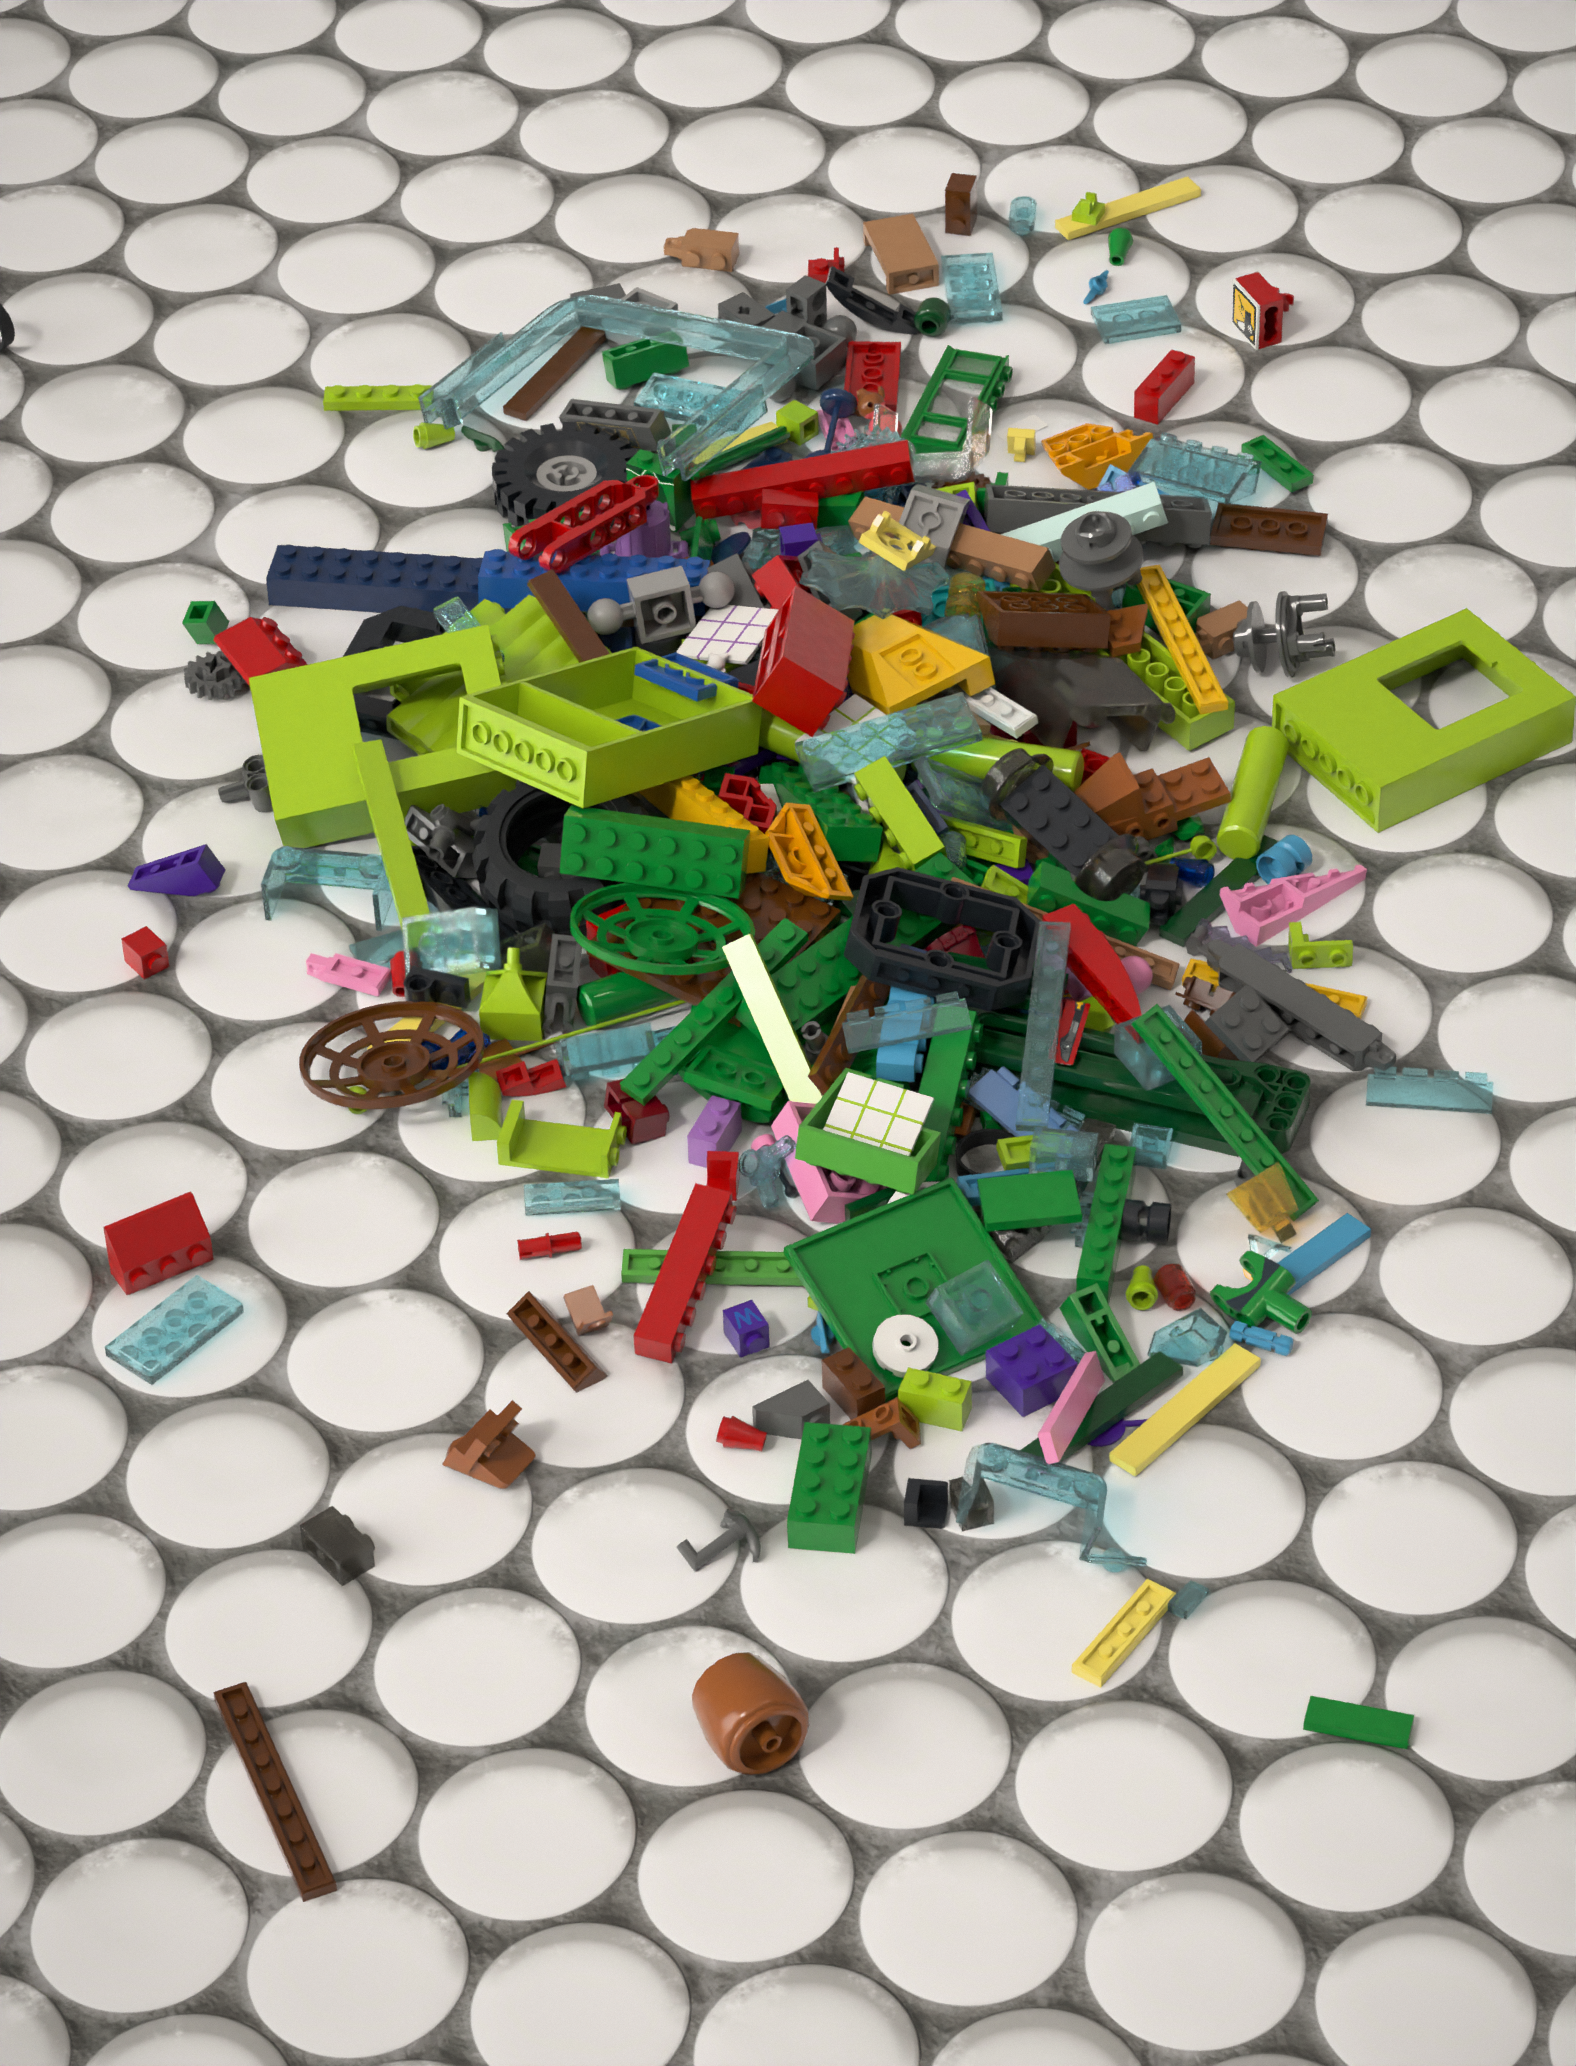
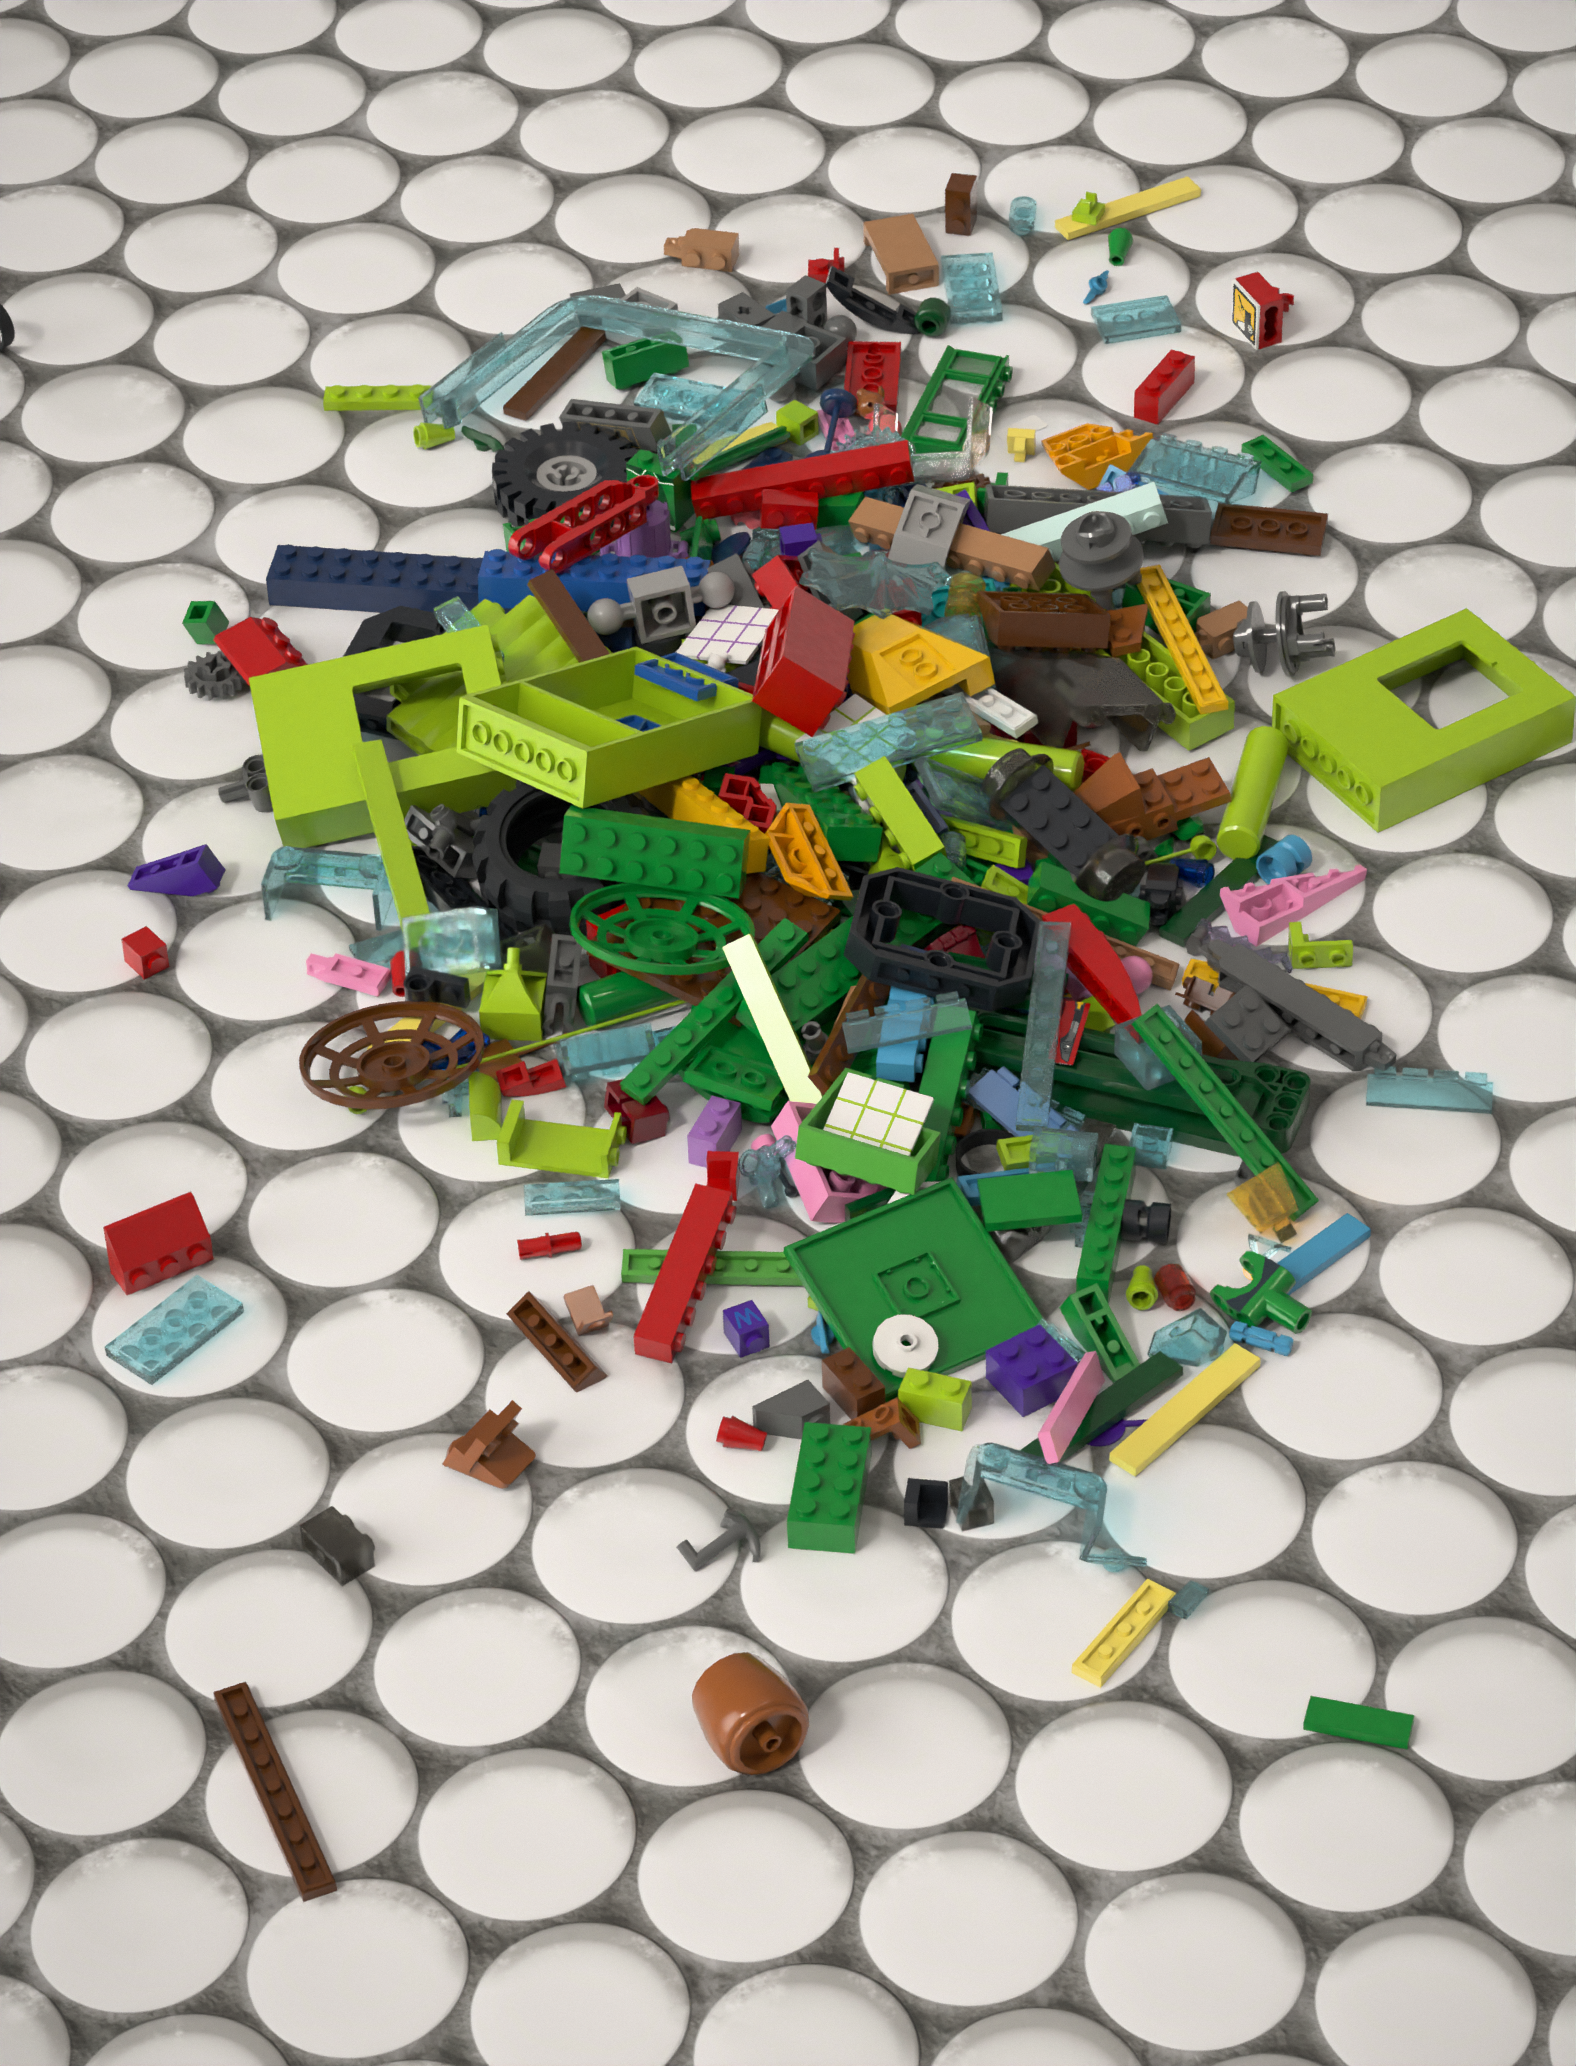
(902, 558): light yellow piece -> none
(974, 1307): clear light blue brick -> none

